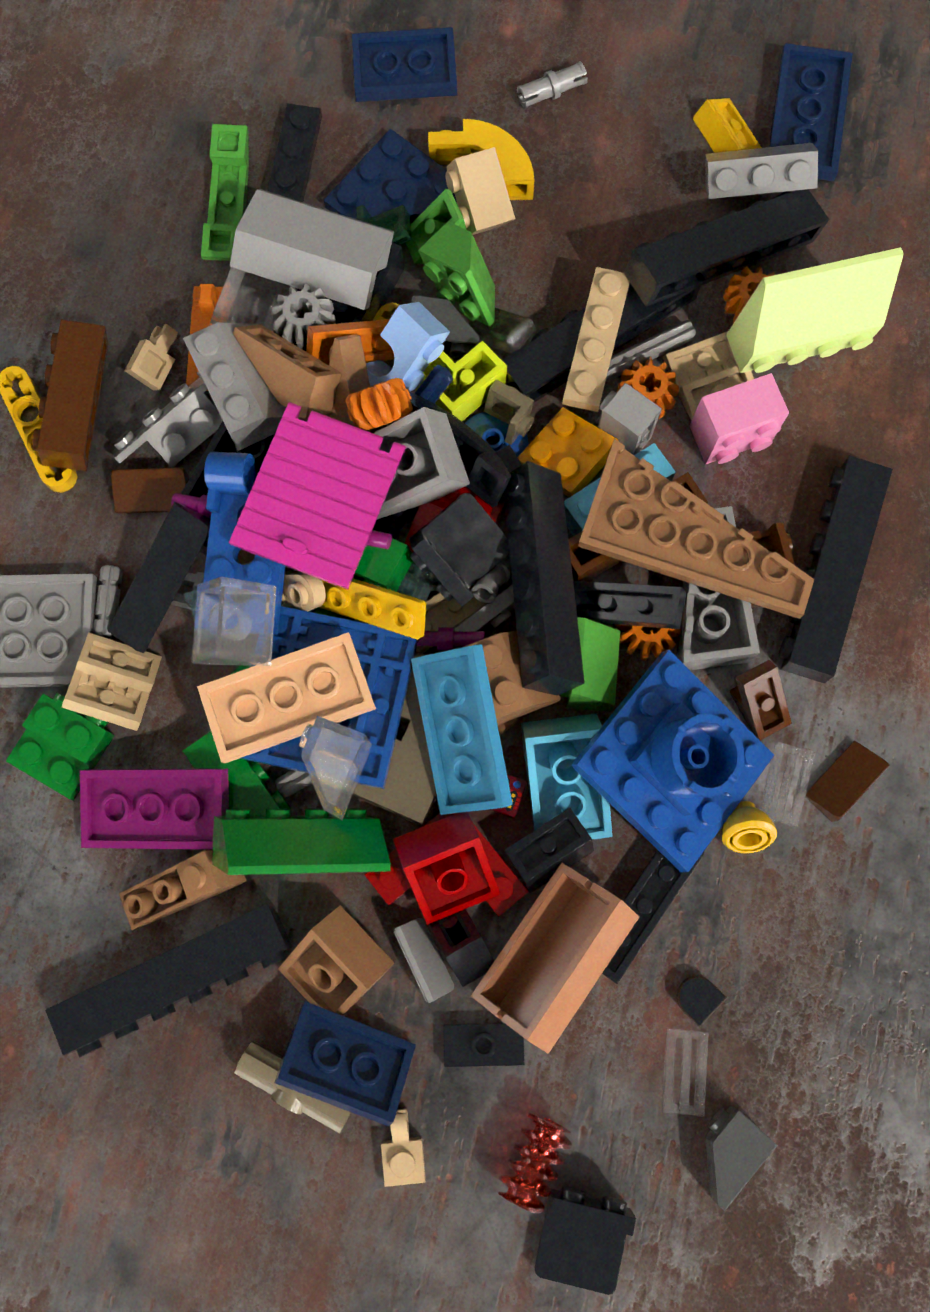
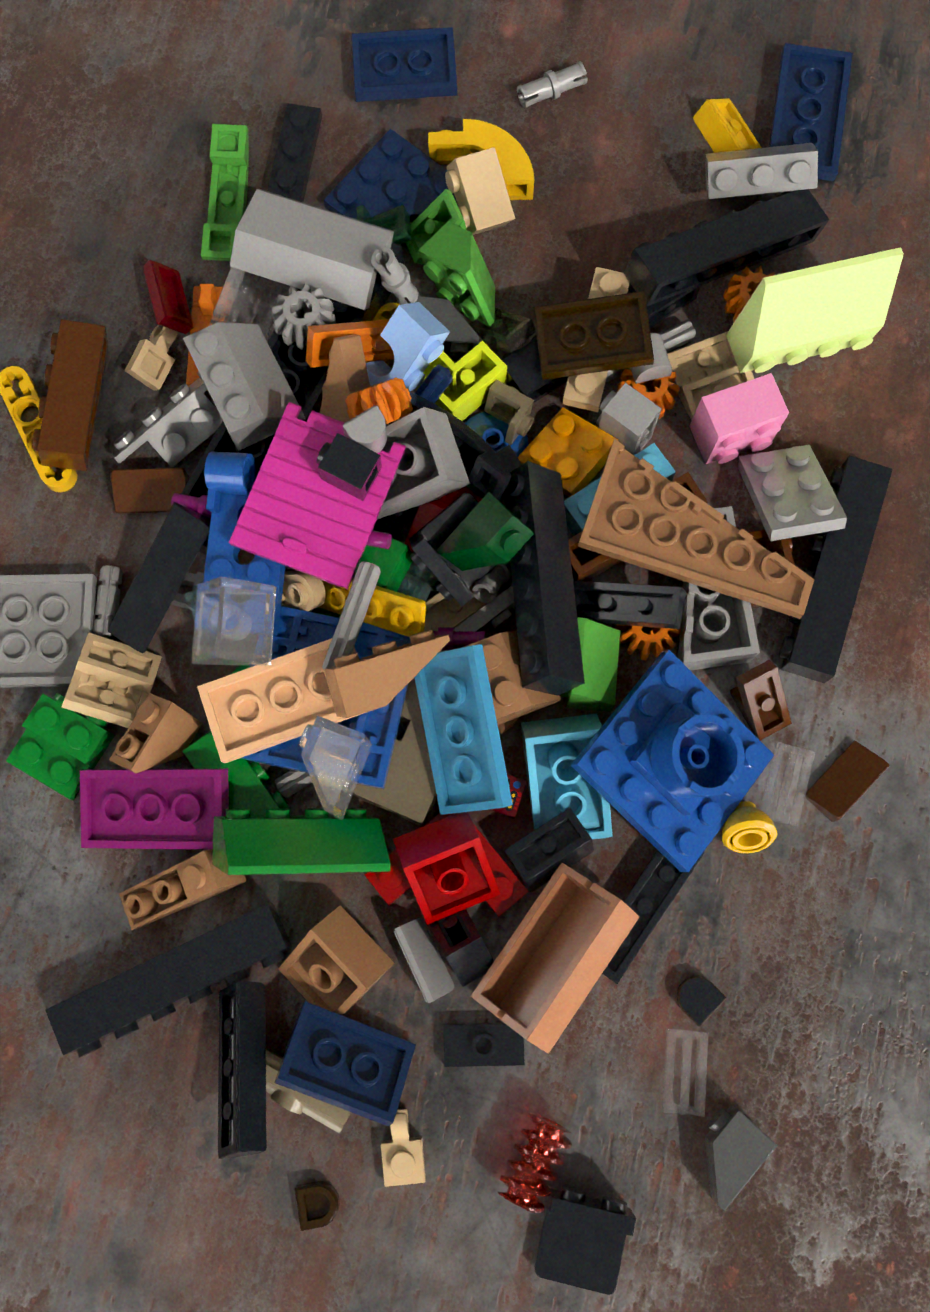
(155, 735): none -> medium nougat slope
(168, 297): none -> dark red tile
(242, 1070): none -> black slope
(289, 370): medium nougat slope -> none
(316, 1204): none -> dark brown tile
(348, 466): none -> black brick
(353, 612): none -> light grey axle
(367, 429): none -> light grey brick
(374, 680): none -> medium nougat slope
(394, 276): none -> light grey pin
(485, 537): none -> dark green slope
(593, 335): none -> dark brown tile
(661, 365): none -> light grey brick
(791, 493): none -> light grey plate

